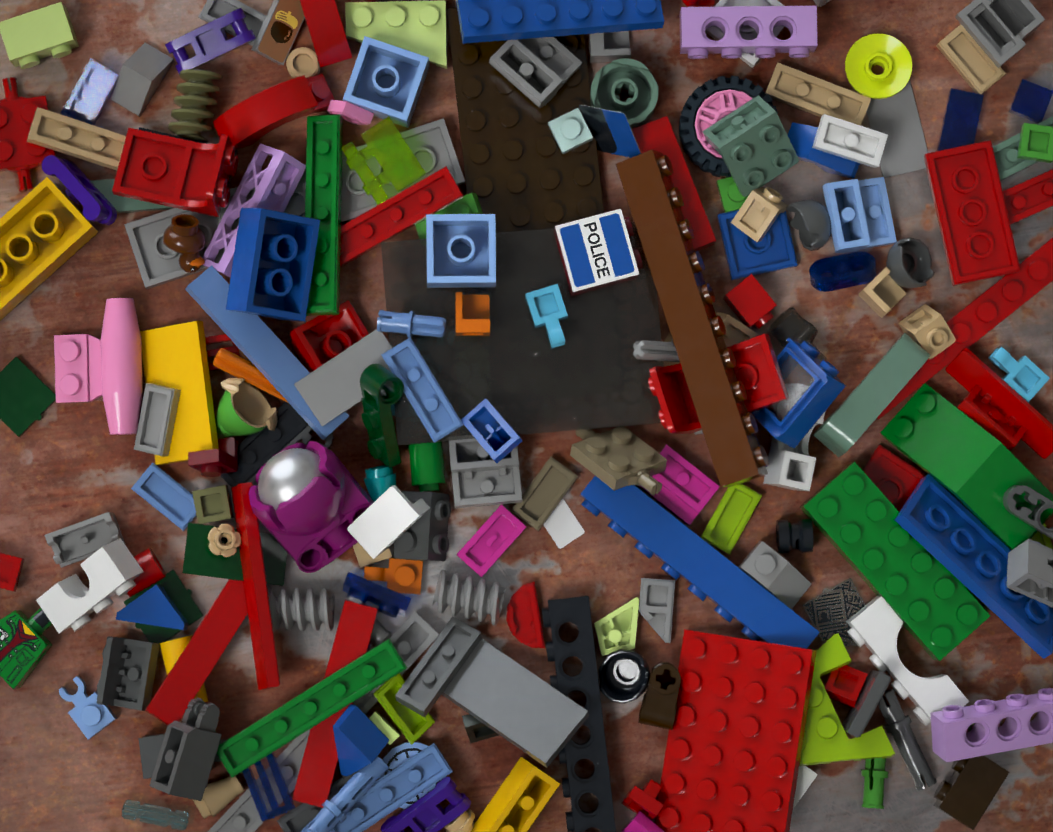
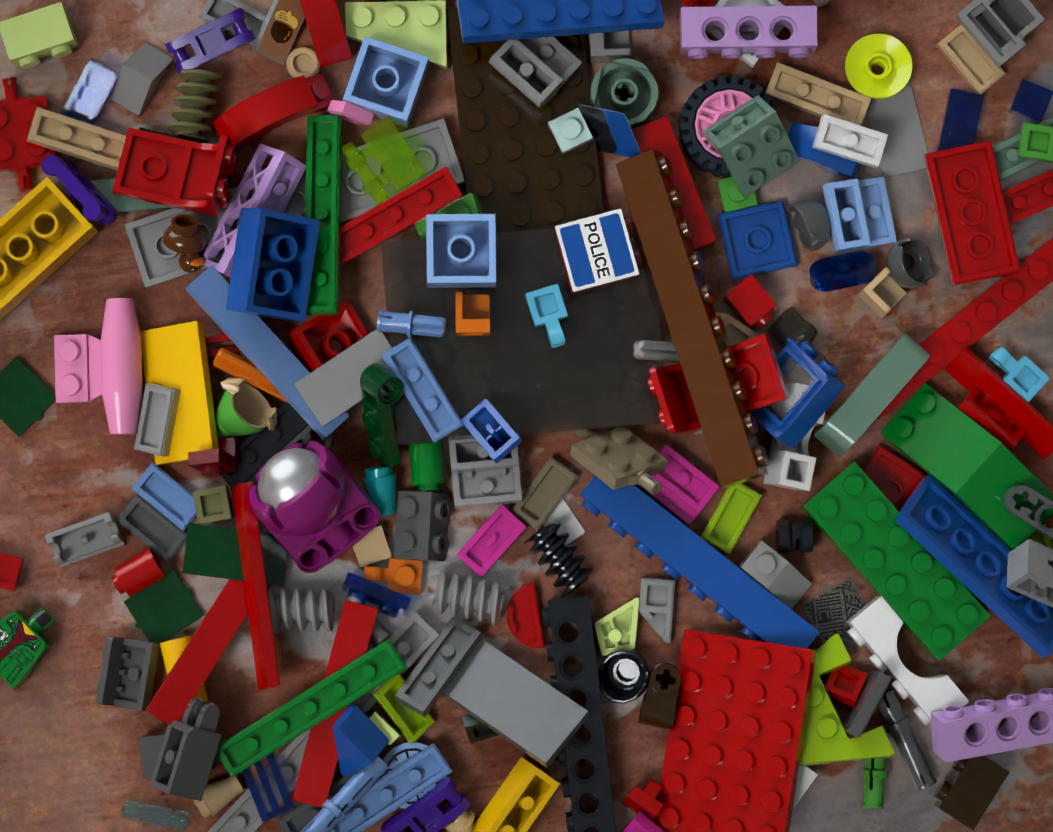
(87, 714): light blue plate -> none
(108, 571): white arch -> none
(152, 528): none -> dark grey tile
(154, 609): blue slope -> none
(219, 548): tan plate -> none
(386, 521): white panel -> none
(560, 558): none -> black piece
(759, 212): tan bracket -> none
(928, 330): tan bracket -> none

